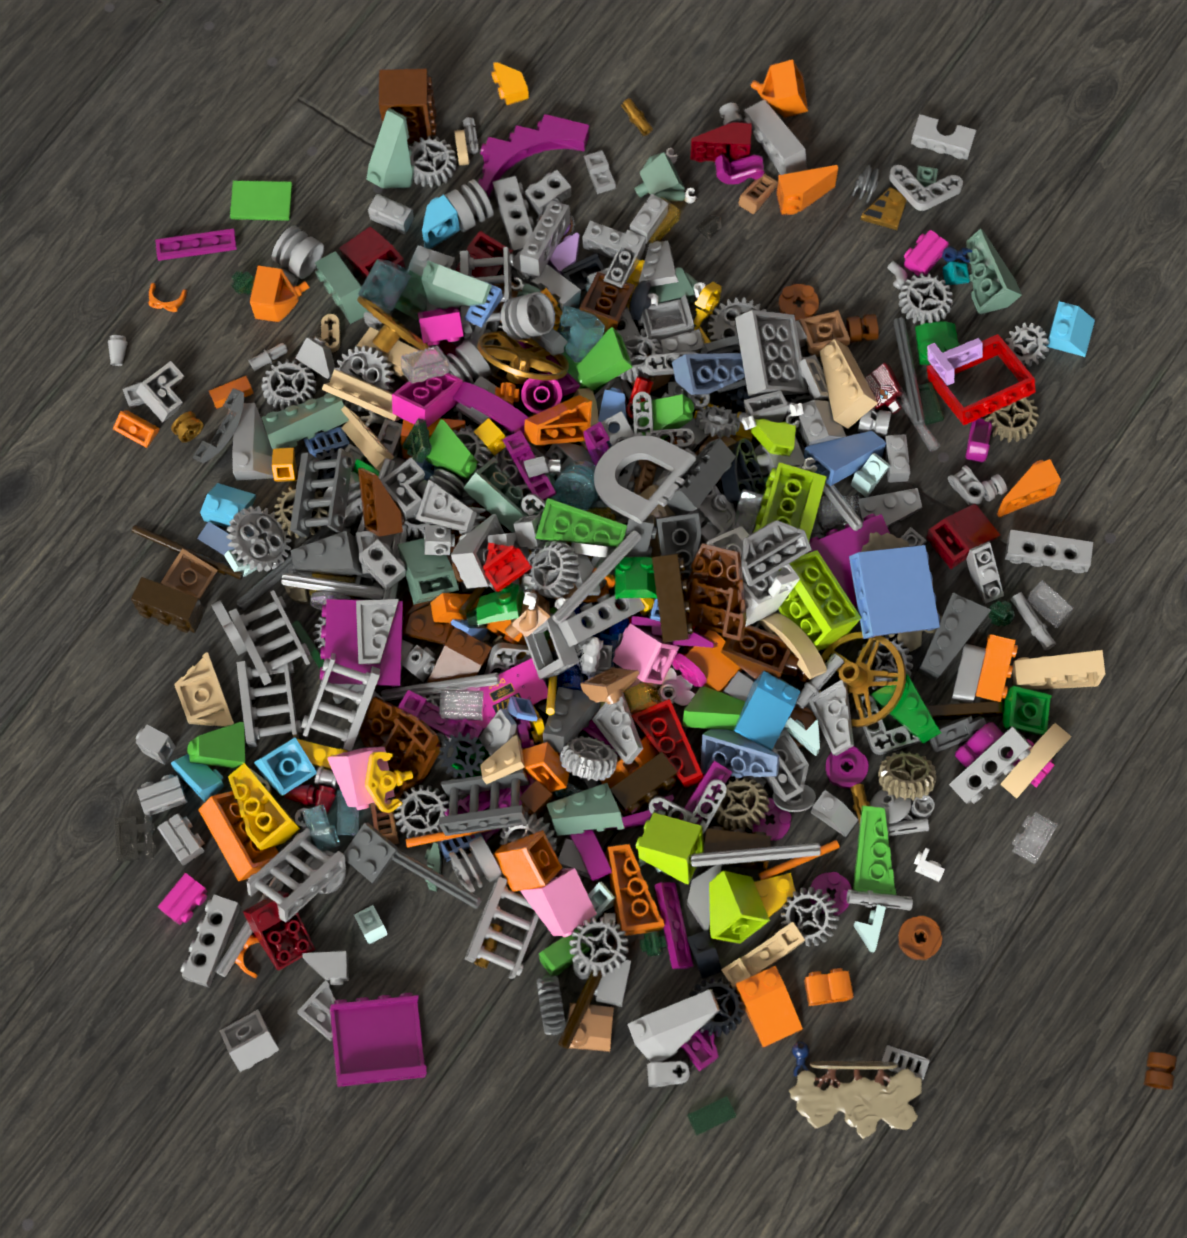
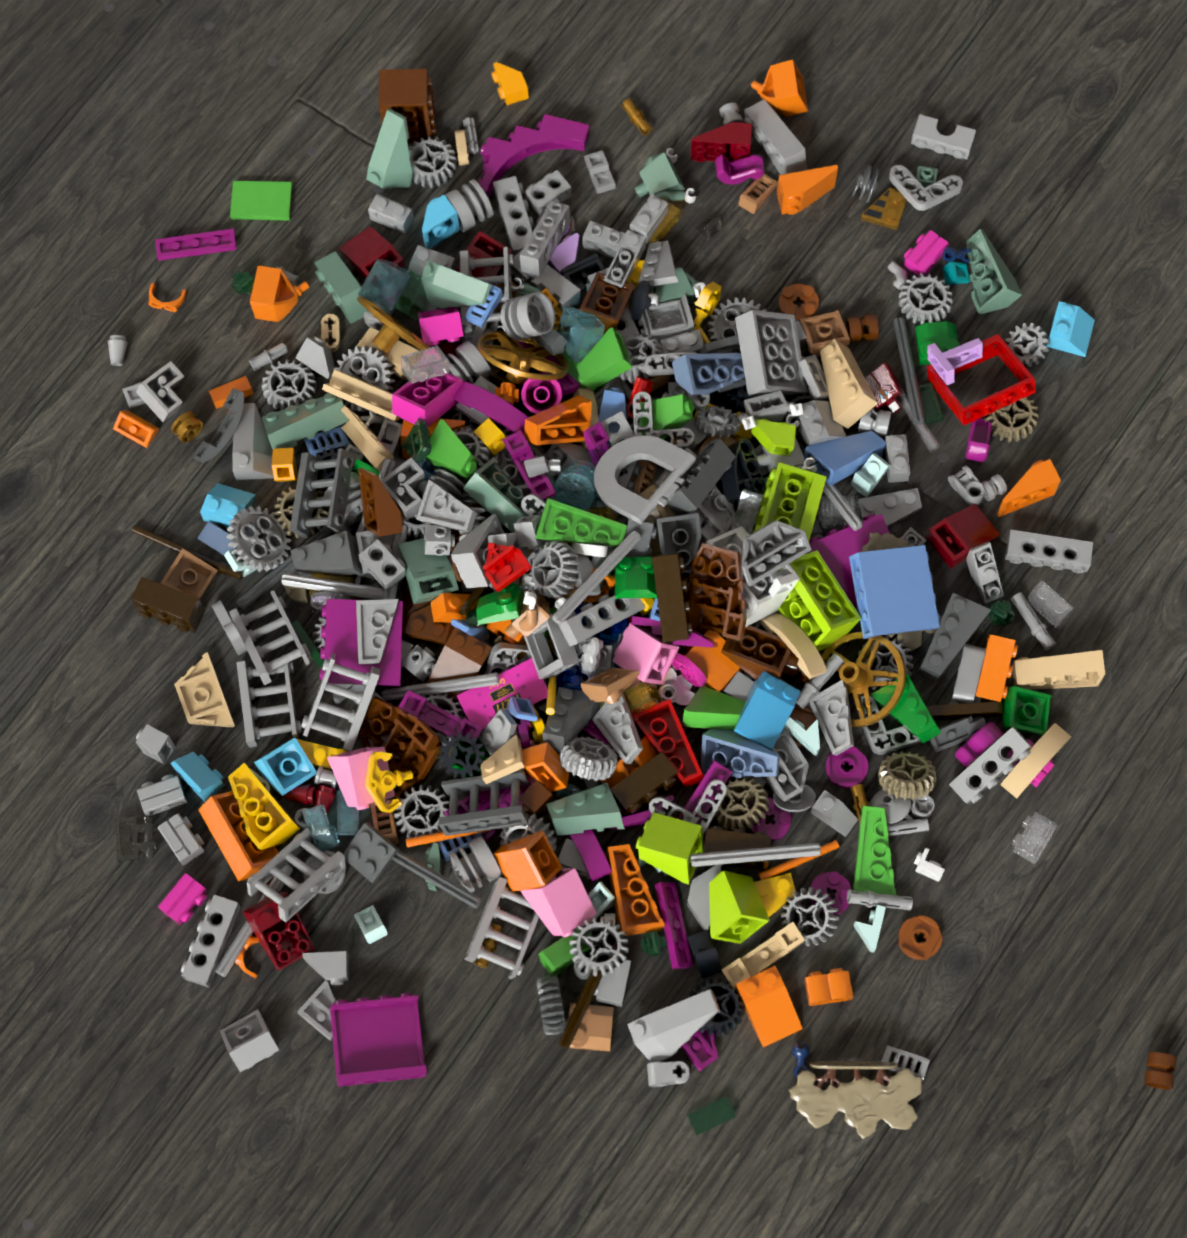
(220, 747): bright green slope -> none
(297, 252): light grey wheel -> none
(462, 703): clear brick -> none

